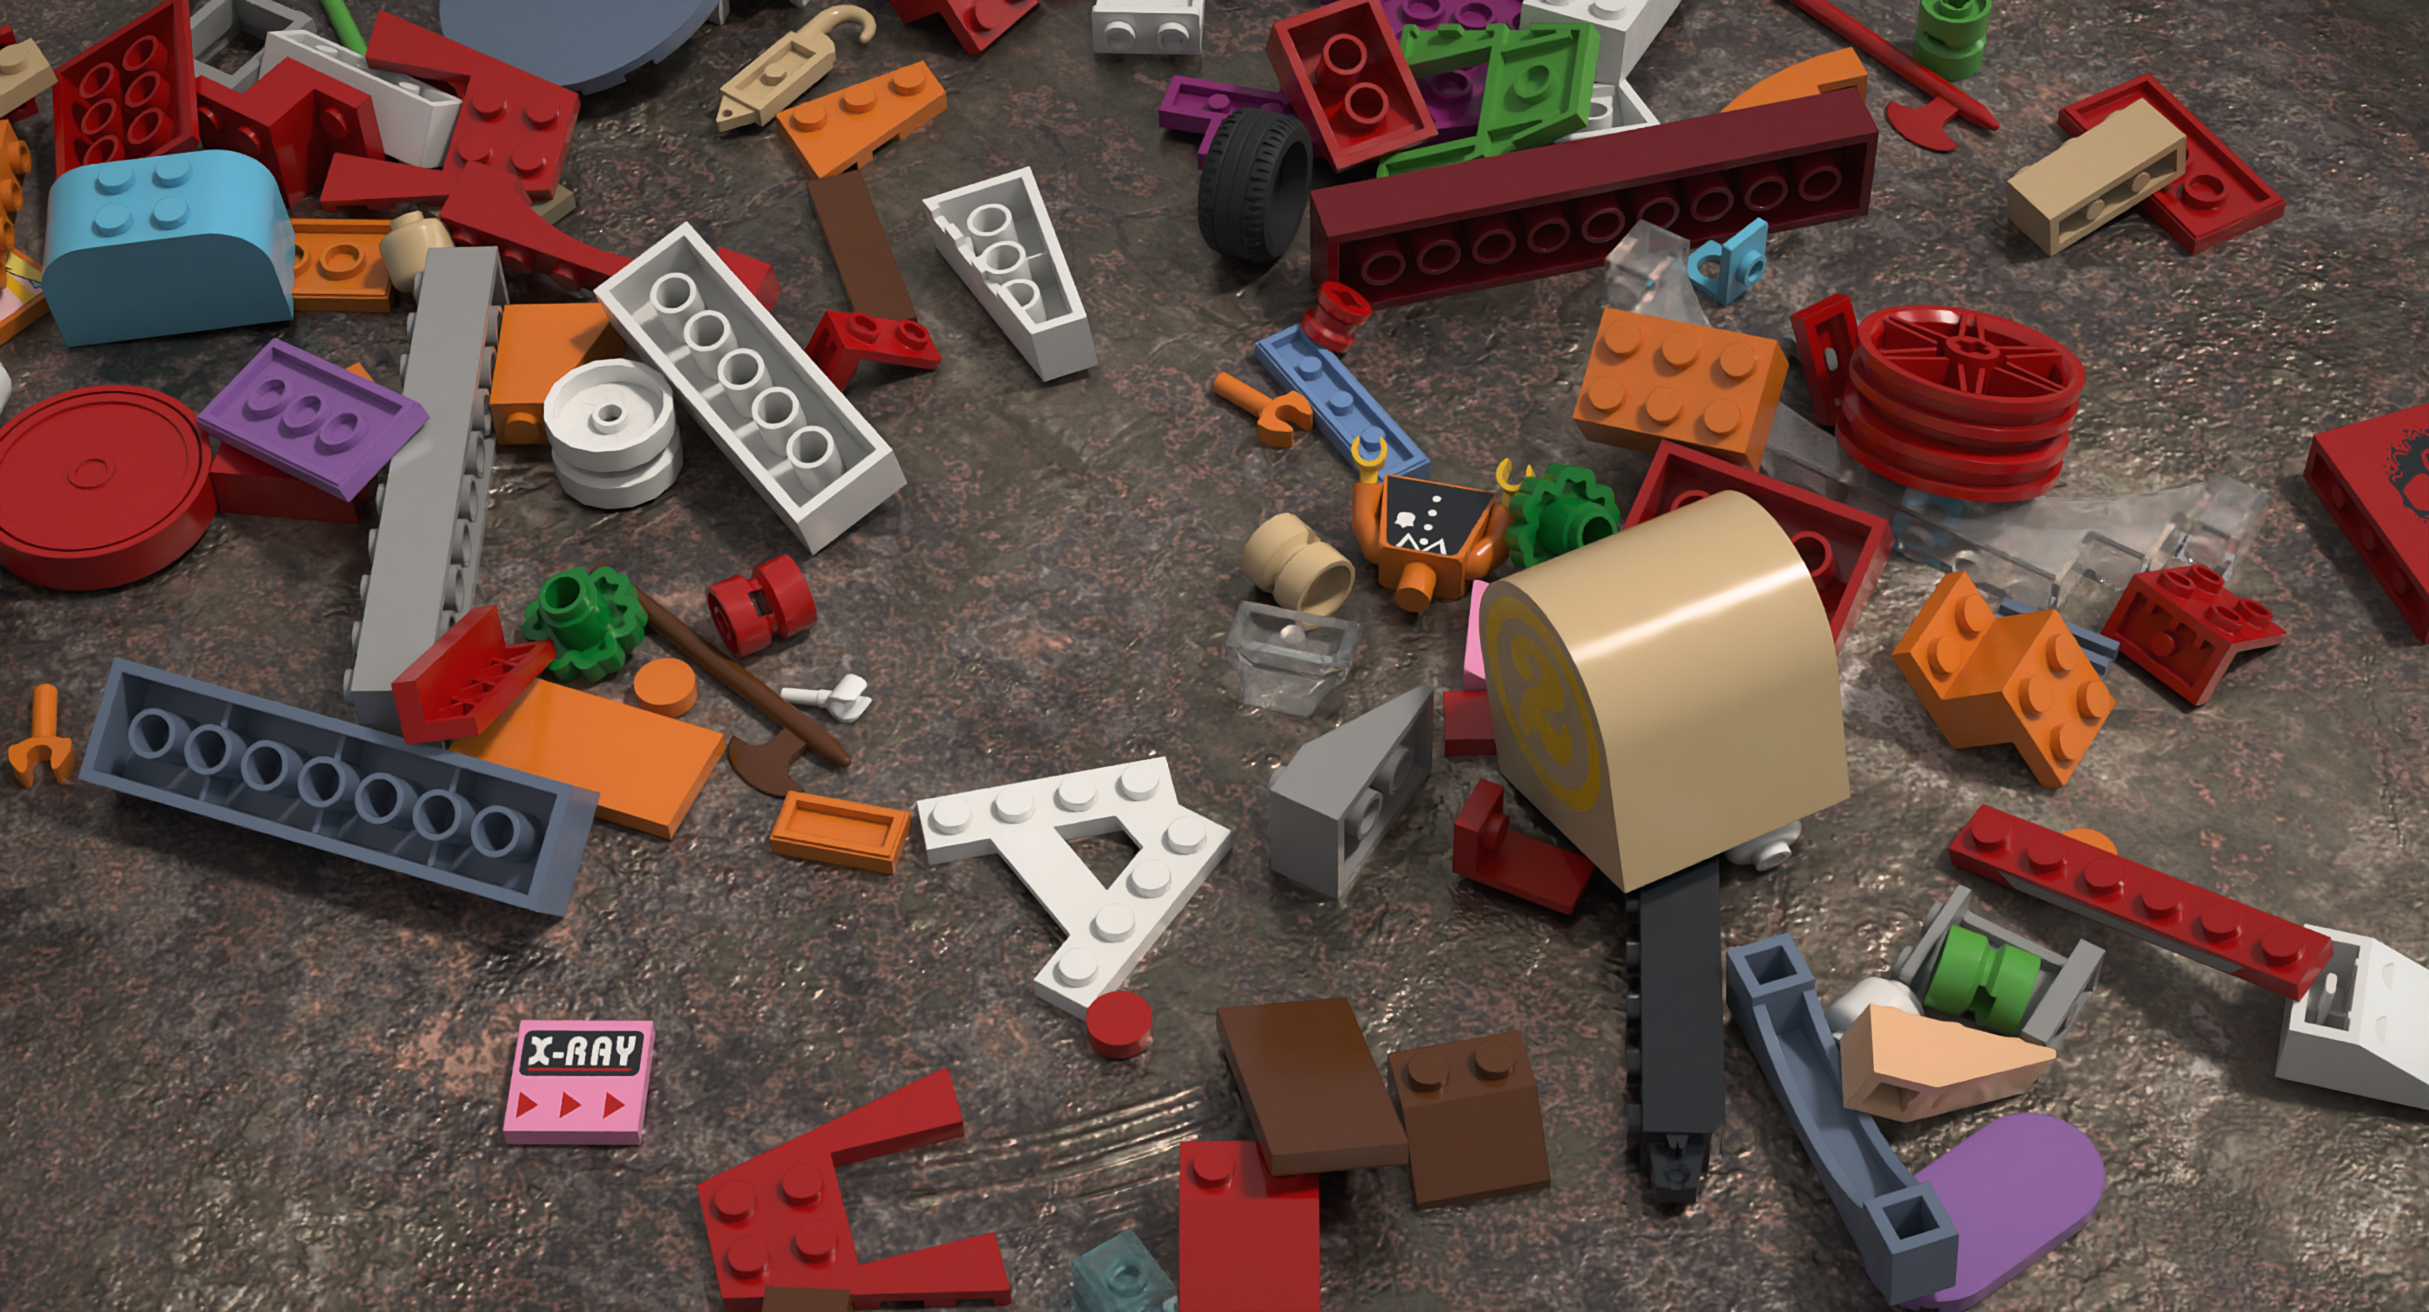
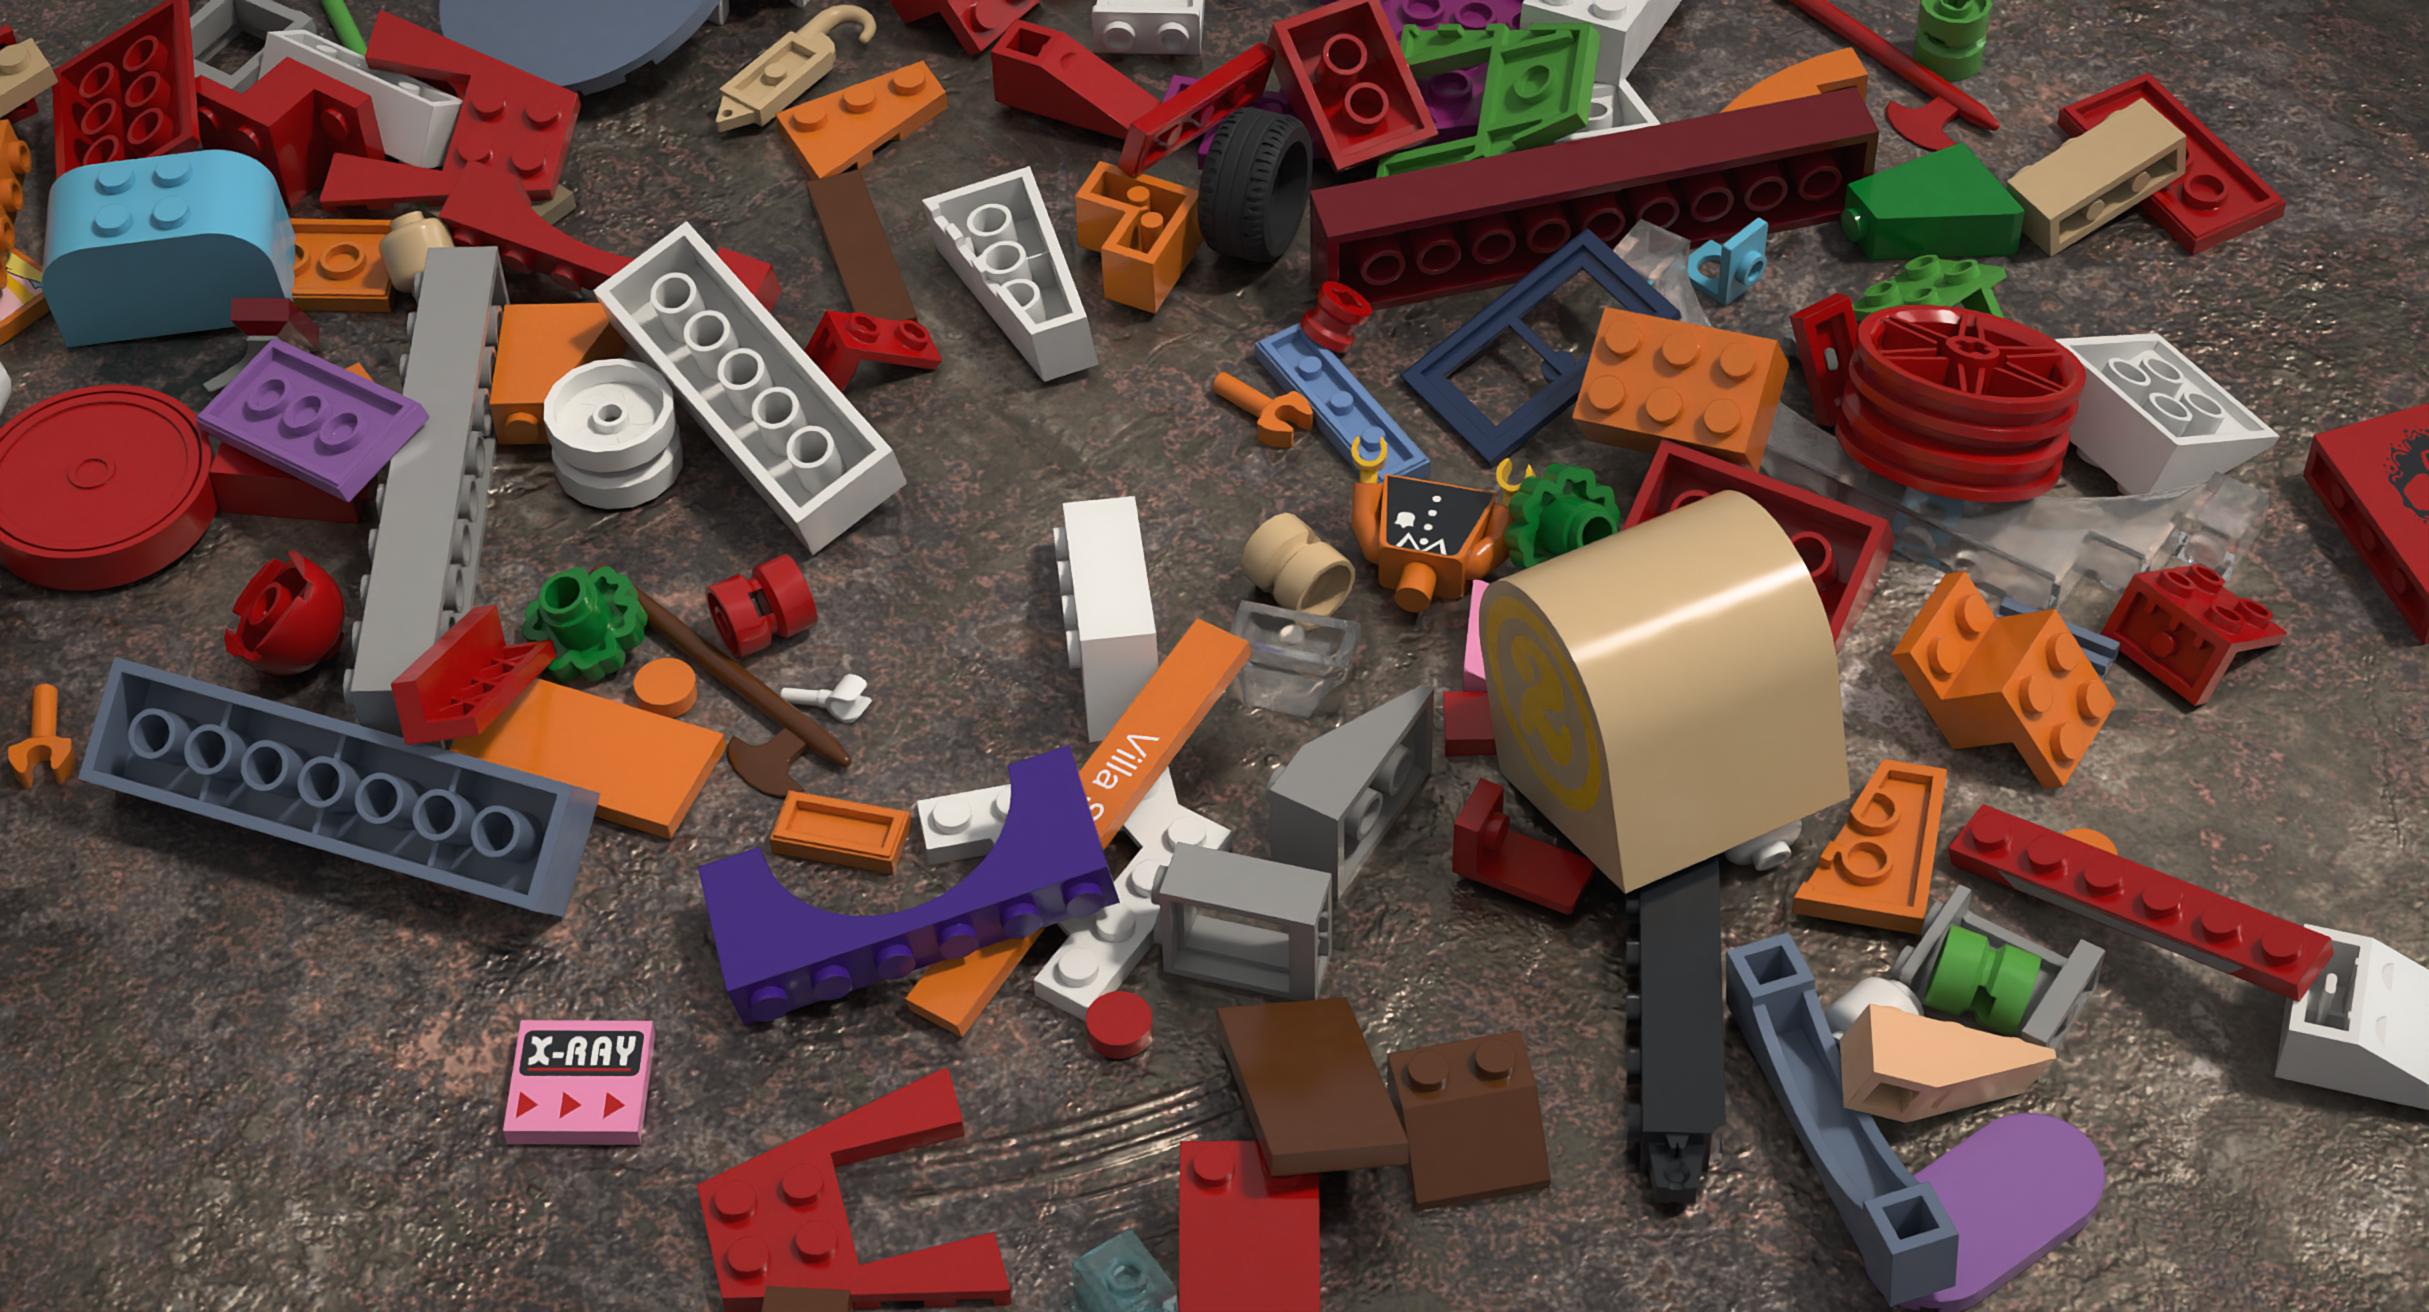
(263, 321): none -> dark red piece
(288, 618): none -> red cylinder
(1038, 873): none -> dark purple arch
(1064, 81): none -> red slope
(1106, 606): none -> white wedge
(1115, 784): none -> orange tile
(1142, 231): none -> orange brick
(1196, 109): none -> red tile
(1234, 952): none -> light grey window
(1559, 368): none -> dark blue door
(1883, 855): none -> orange wing
(1933, 207): none -> green slope
(1936, 282): none -> bright green plate
(2157, 416): none -> white slope

